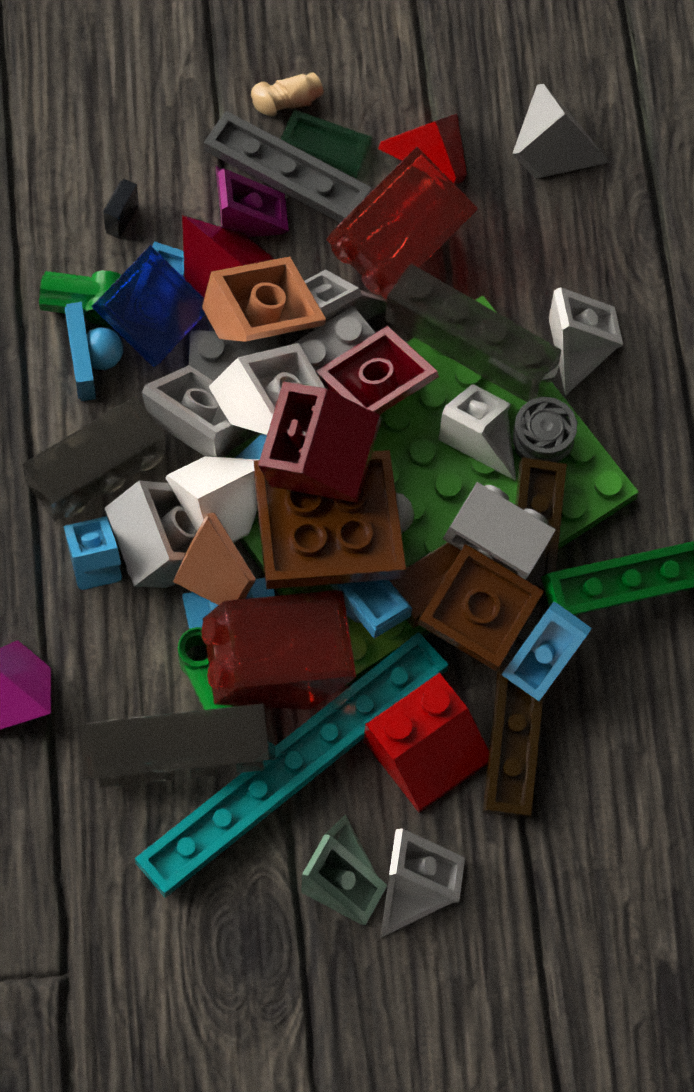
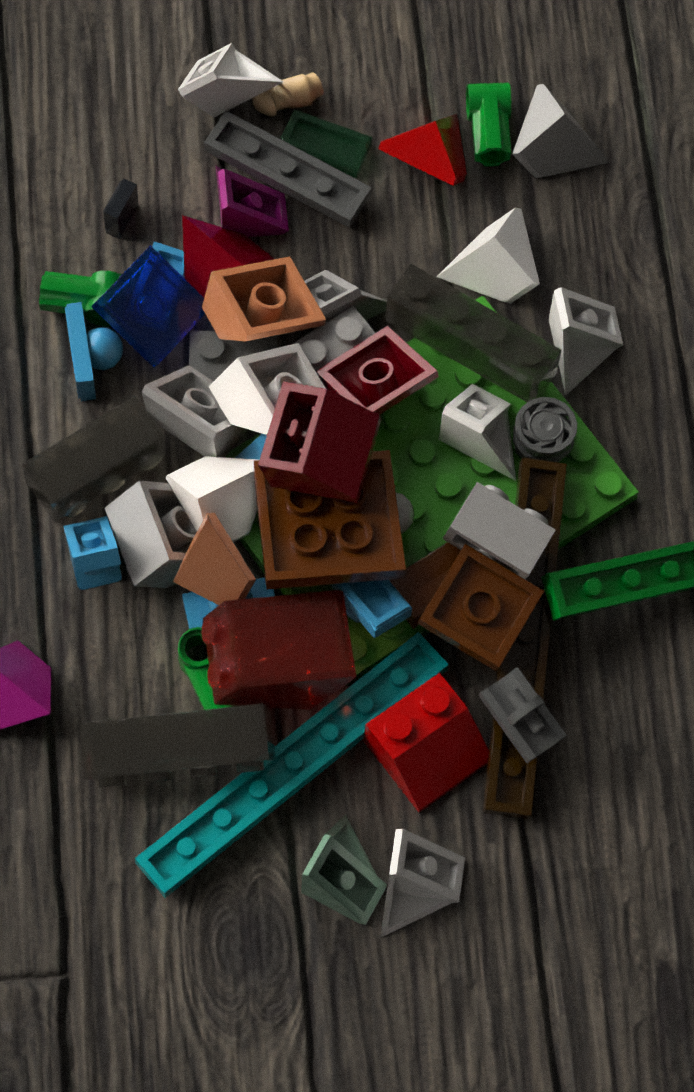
(225, 81): none -> white slope
(401, 223): clear red slope -> none
(490, 111): none -> green piece
(497, 261): none -> white slope
(522, 715): none -> dark grey hips
(546, 651): dark azure slope -> none

